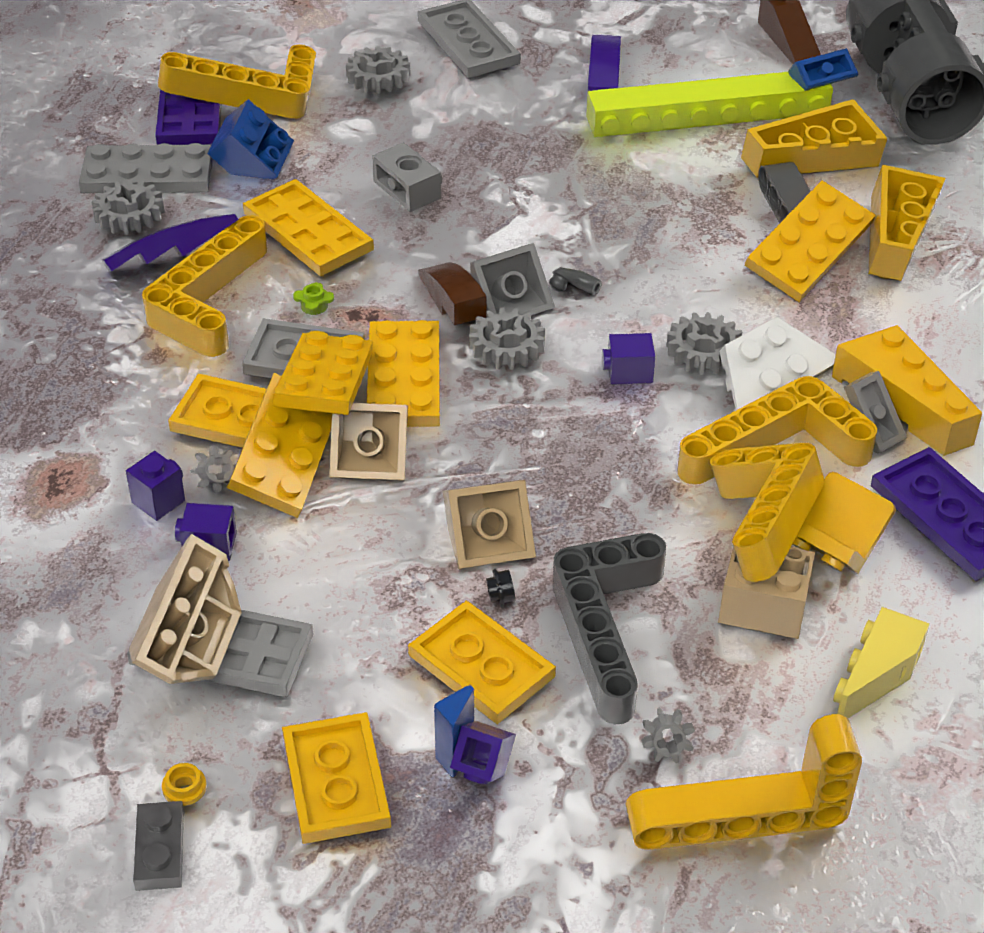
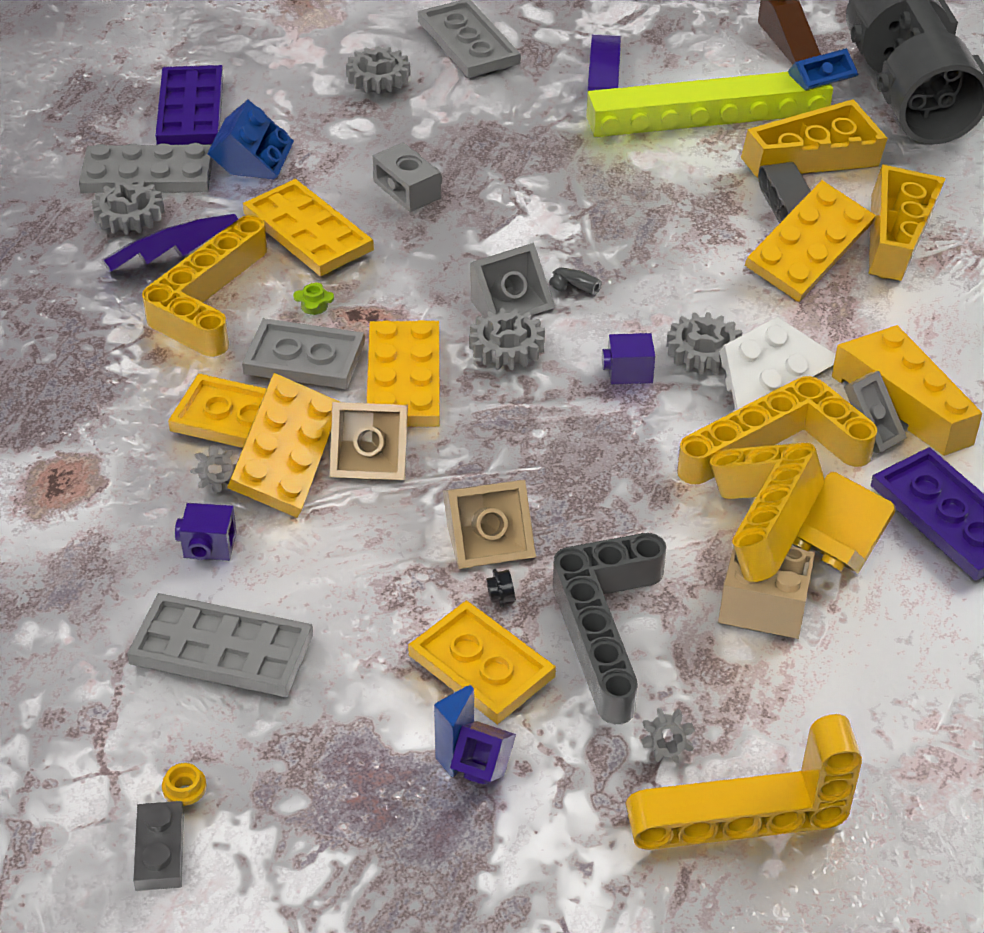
(155, 485): dark purple brick -> none
(188, 617): tan wedge -> none
(235, 84): yellow beam -> none
(324, 373): yellow plate -> none
(336, 778): yellow plate -> none
(454, 292): reddish brown slope -> none
(884, 663): light yellow slope -> none

